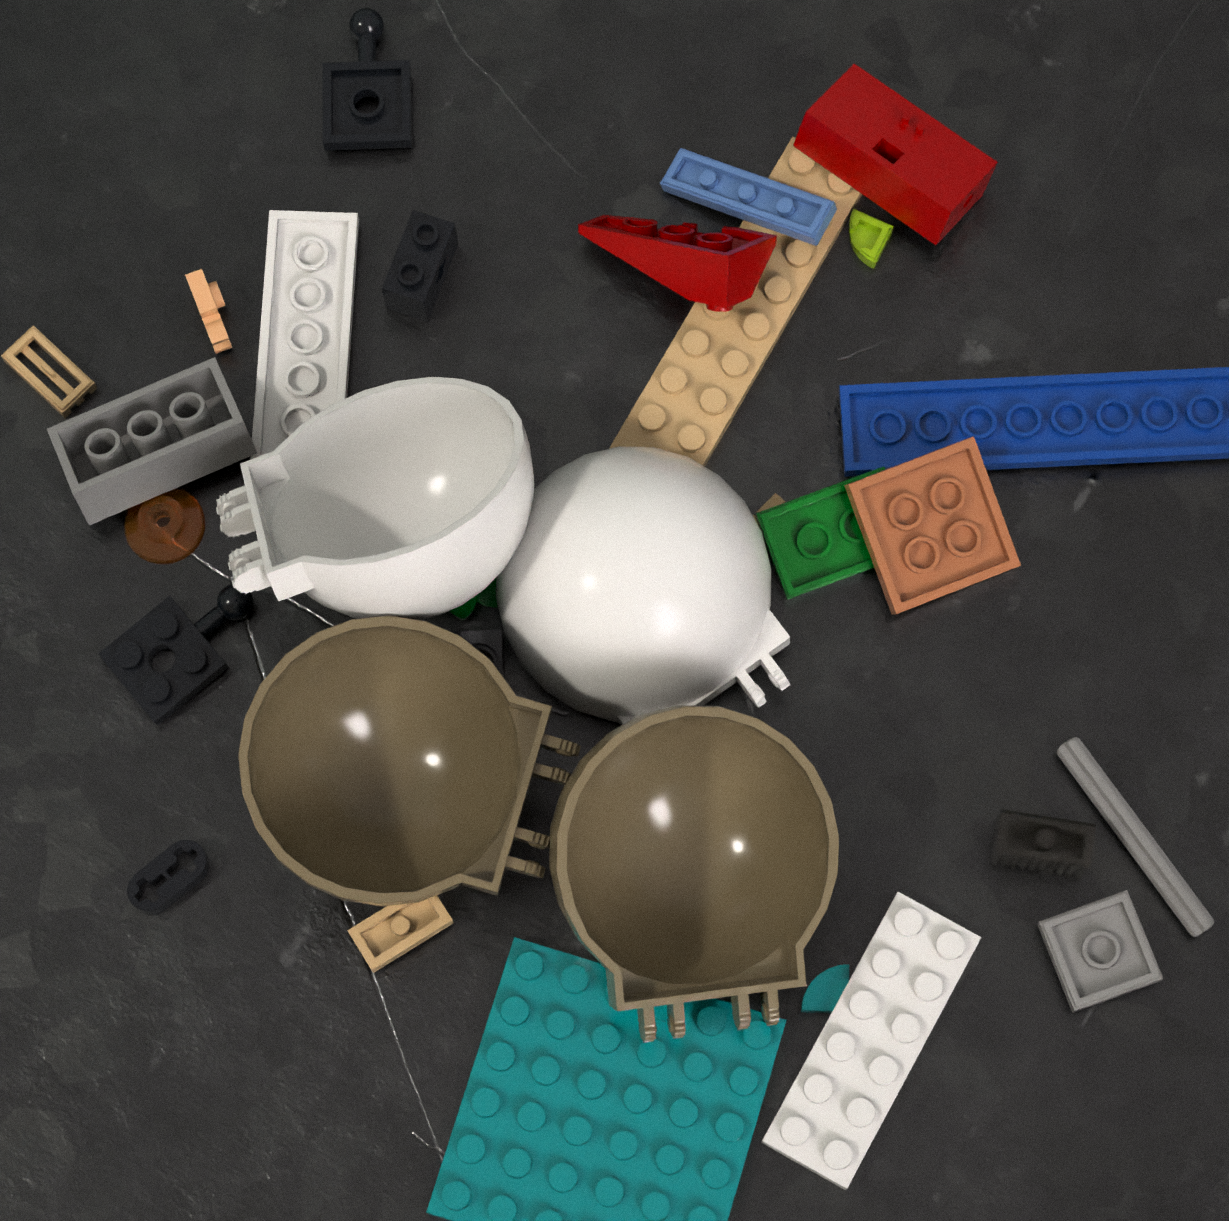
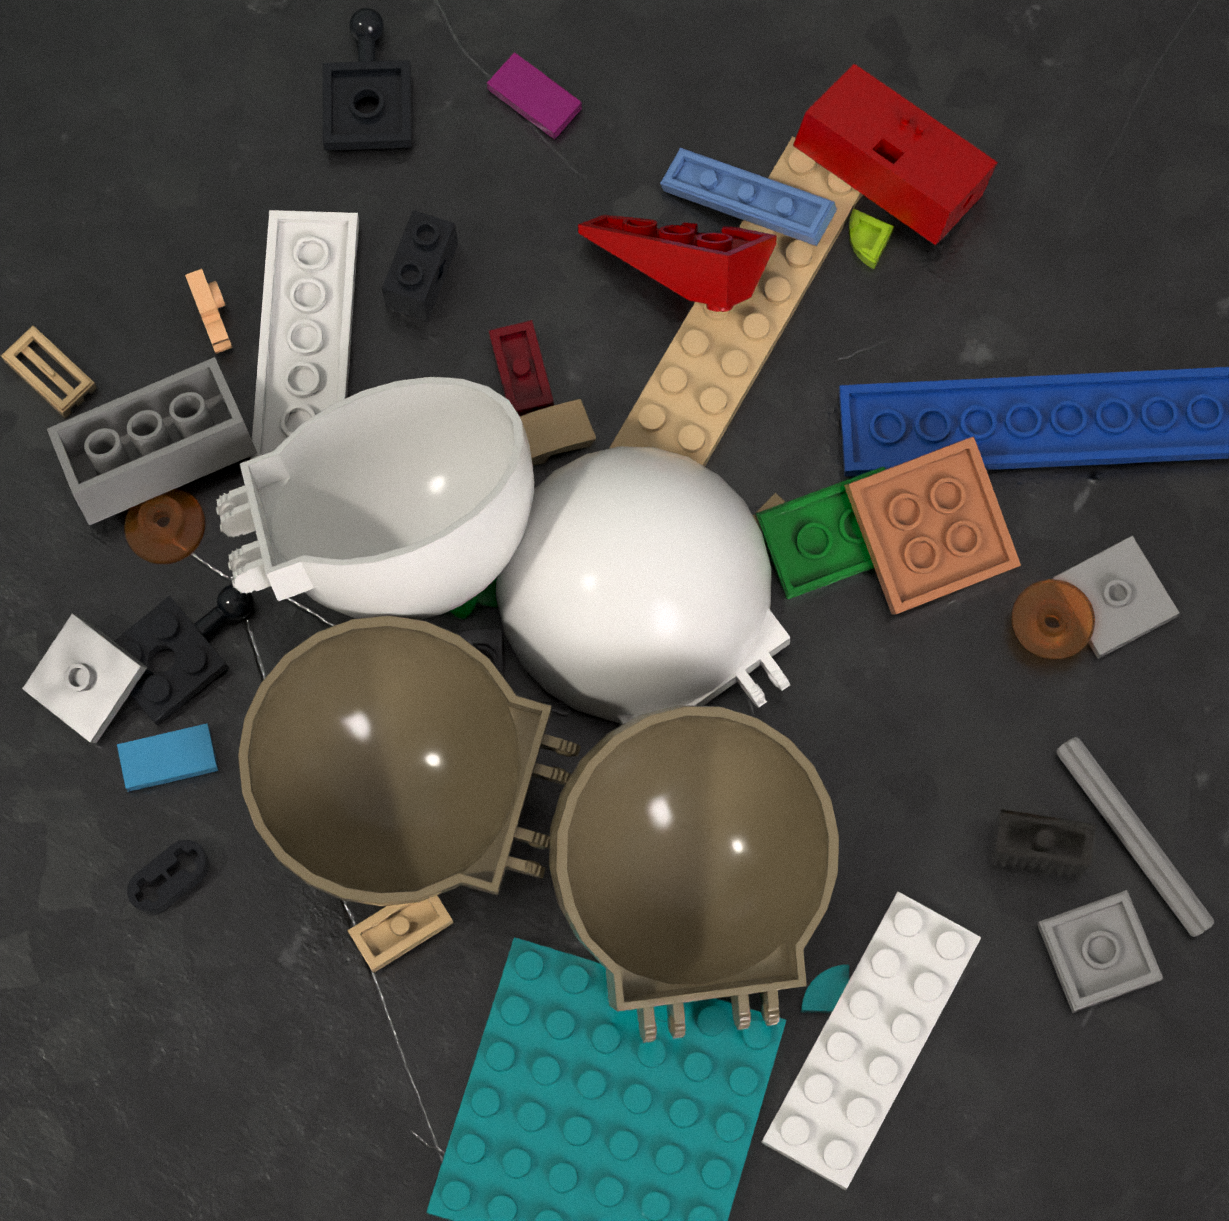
(84, 678): none -> plate
(167, 757): none -> dark azure tile
(521, 367): none -> dark red plate
(534, 95): none -> magenta tile
(557, 430): none -> tan slope
(1055, 600): none -> clear orange piece
(1123, 594): none -> light grey plate

